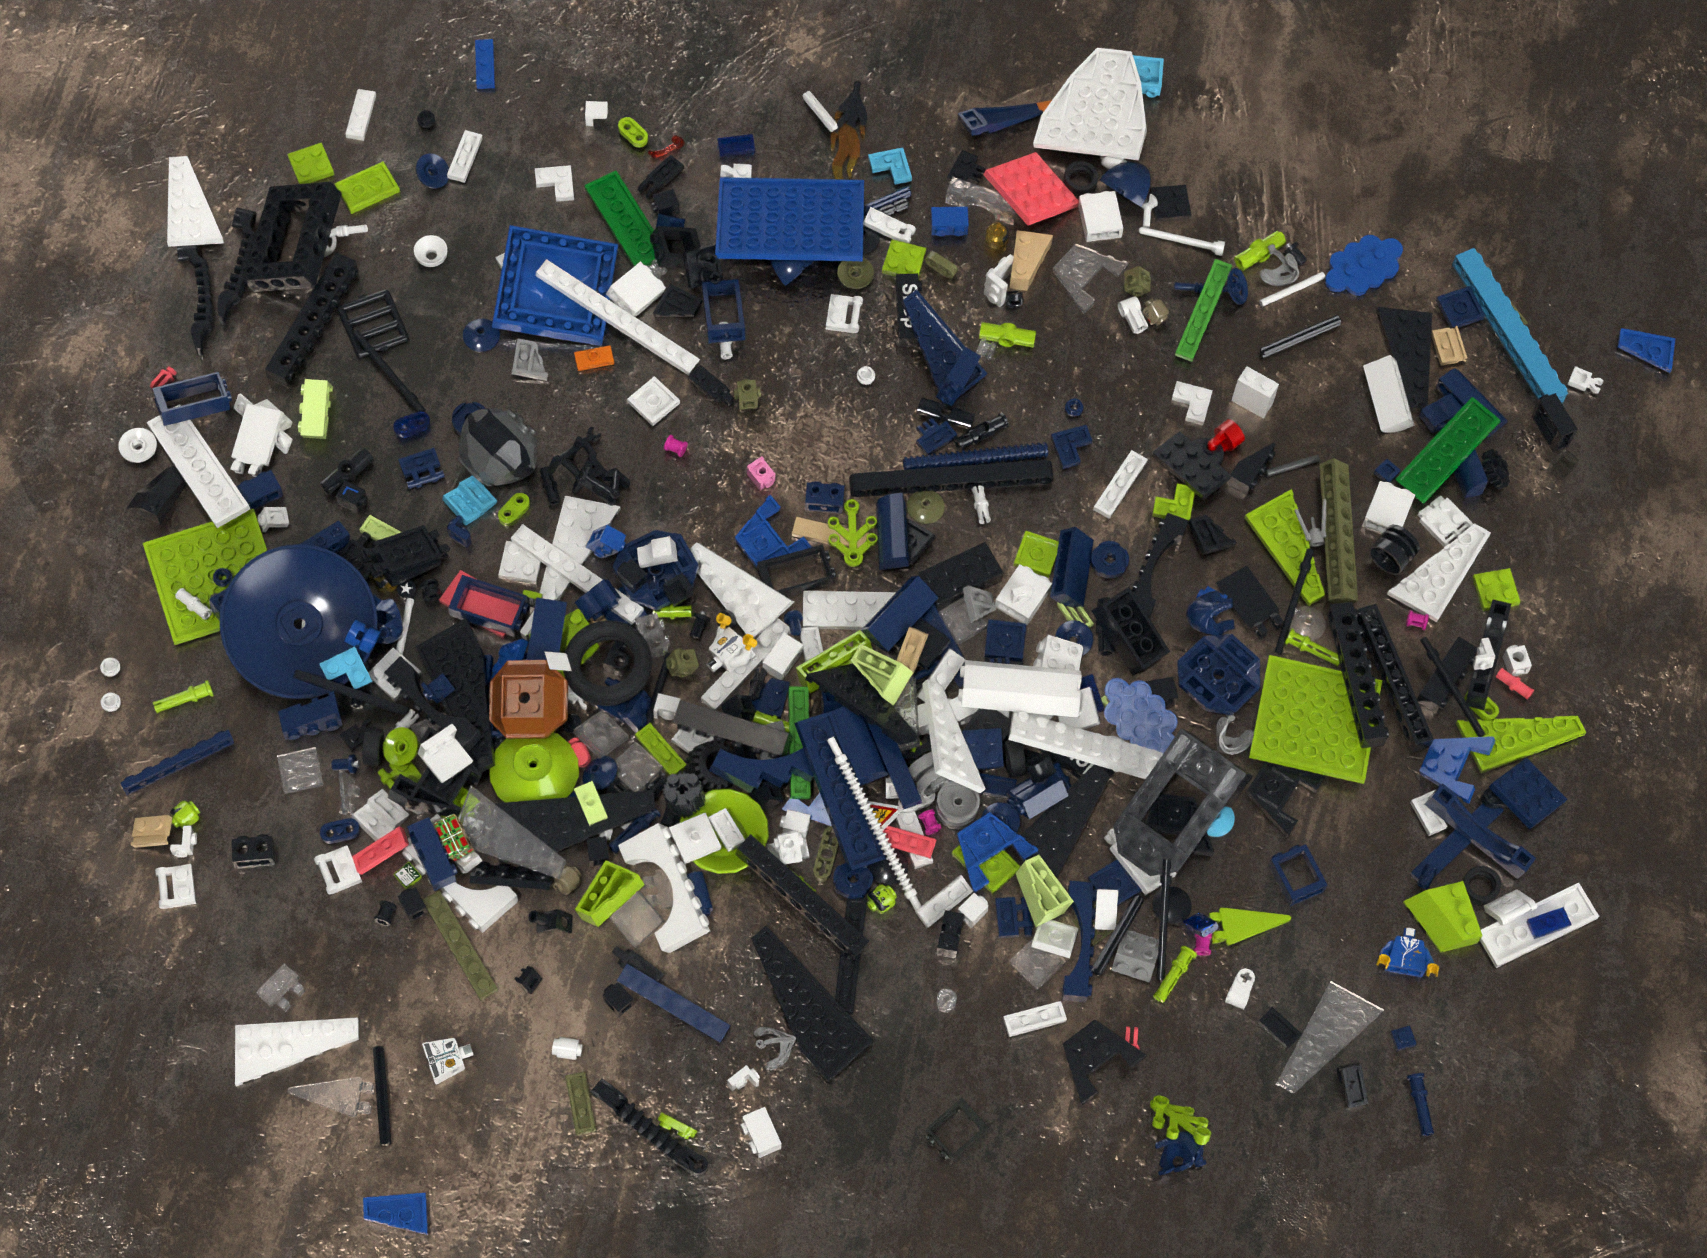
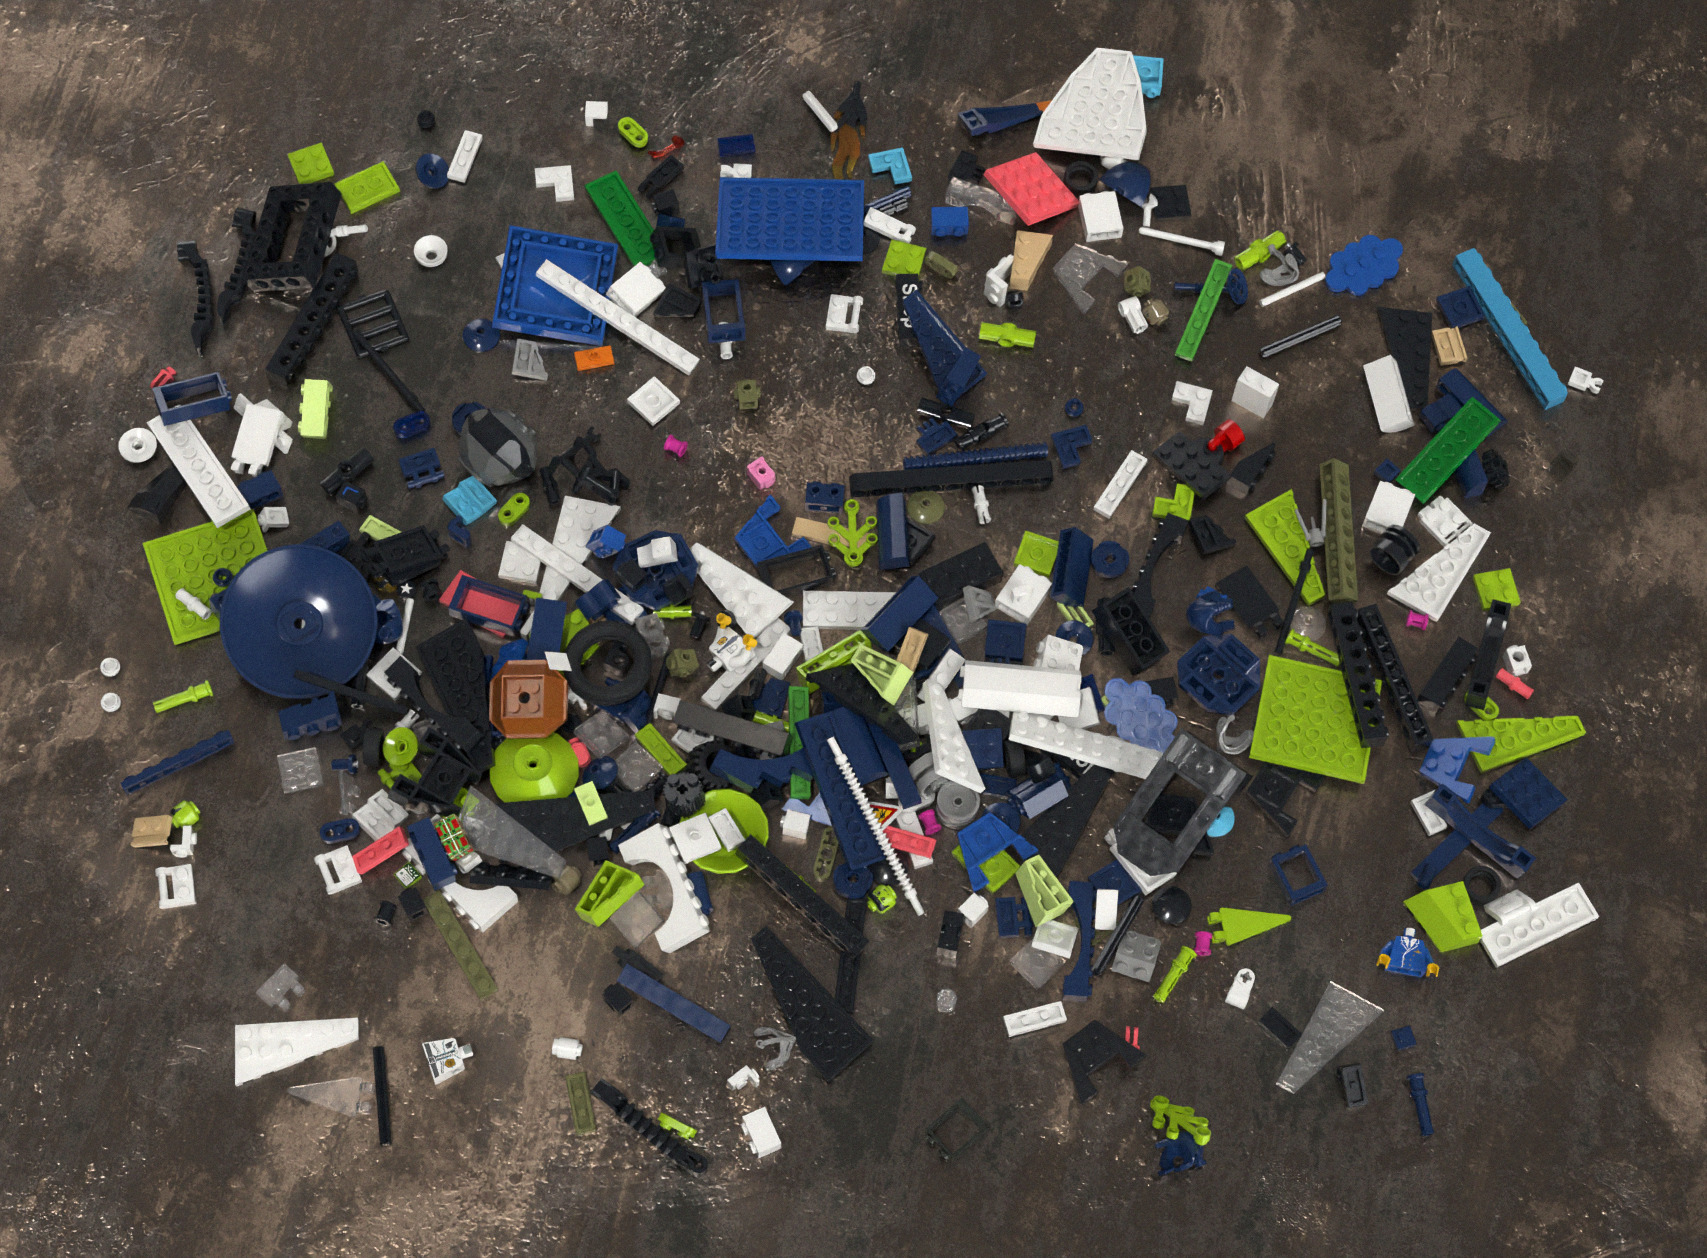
(188, 211): white wing -> none
(253, 856): black brick -> none
(347, 663): medium azure plate -> none
(360, 114): white plate -> none
(368, 640): blue wheel -> none
(398, 1211): blue wing -> none
(438, 688): dark blue bracket -> none
(444, 754): white bracket -> none
(484, 64): blue plate -> none
(529, 979): black tile -> none
(551, 921): black bracket -> none
(711, 386): black hinge -> none
(789, 847): white tile -> none
(862, 268): olive dish -> none
(944, 900): white tile -> none
(984, 348): clear wheel -> none
(997, 235): clear yellow head -> none
(1166, 880): black bar -> none
(1201, 924): clear blue plate -> none
(1292, 465): dark grey bar -> none
(1433, 655): black bar -> none
(1485, 655): white bracket -> none
(1548, 923): clear blue plate -> none
(1554, 422): black window -> none
(1649, 347): blue wing -> none

